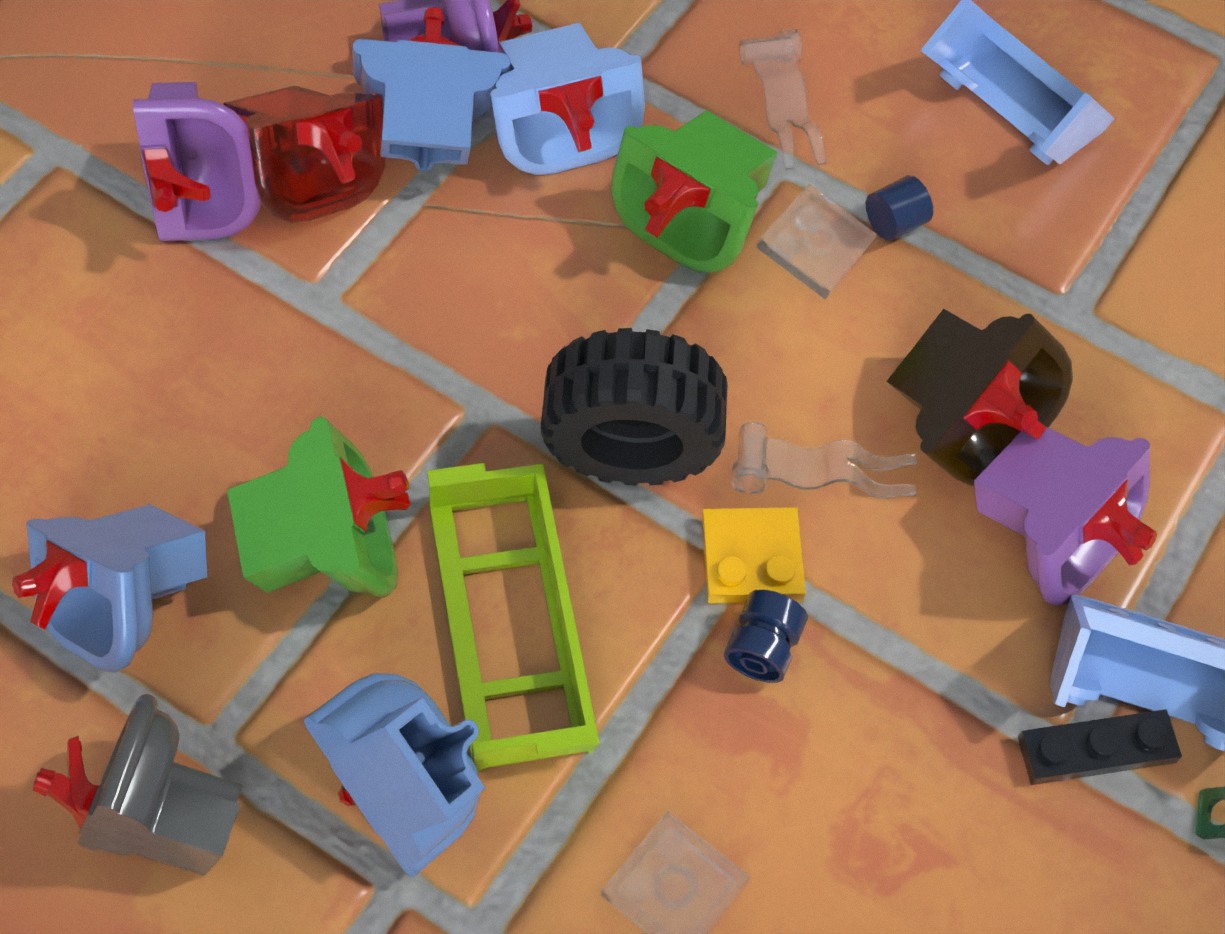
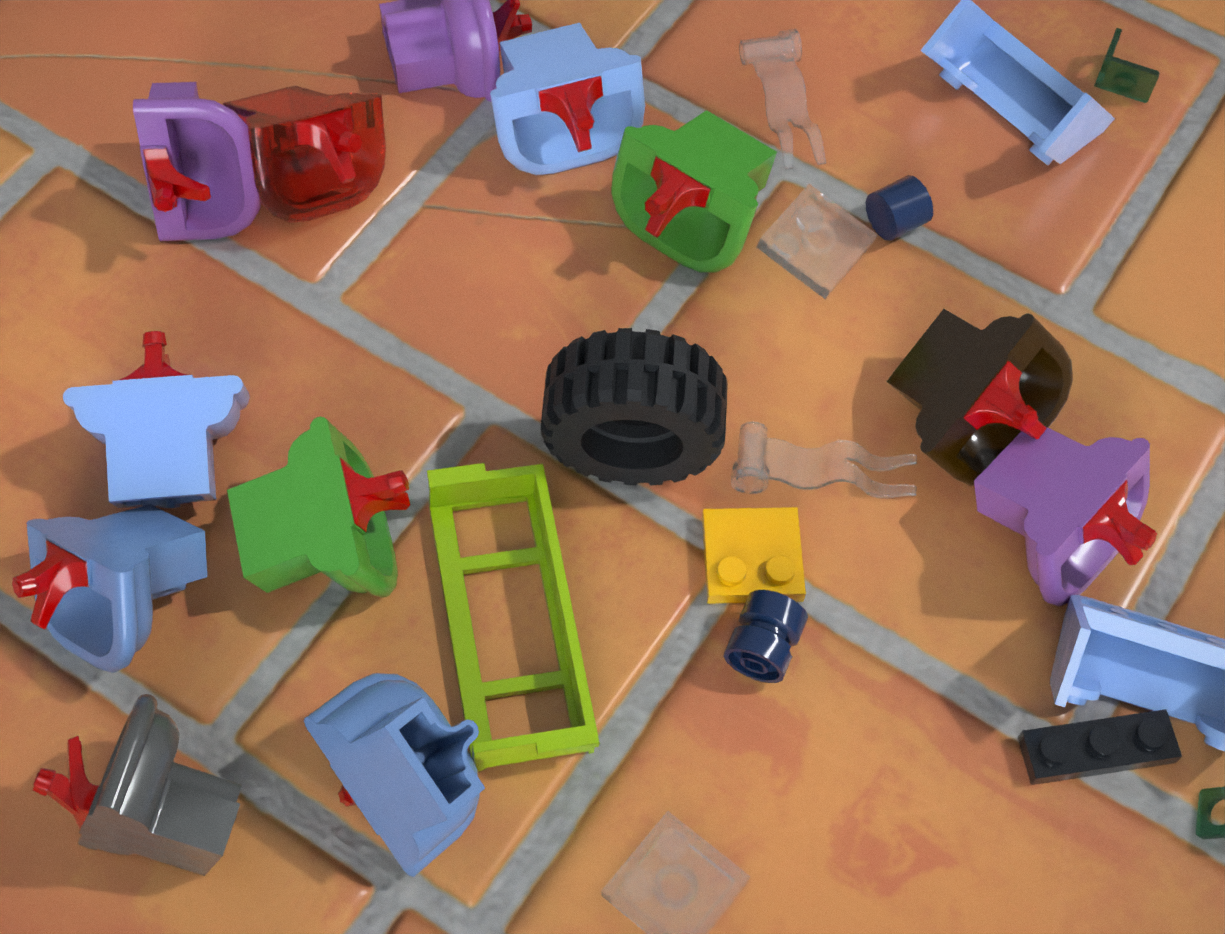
(159, 429): none -> light blue piece
(428, 92): medium blue piece -> none
(1124, 76): none -> clear green bracket

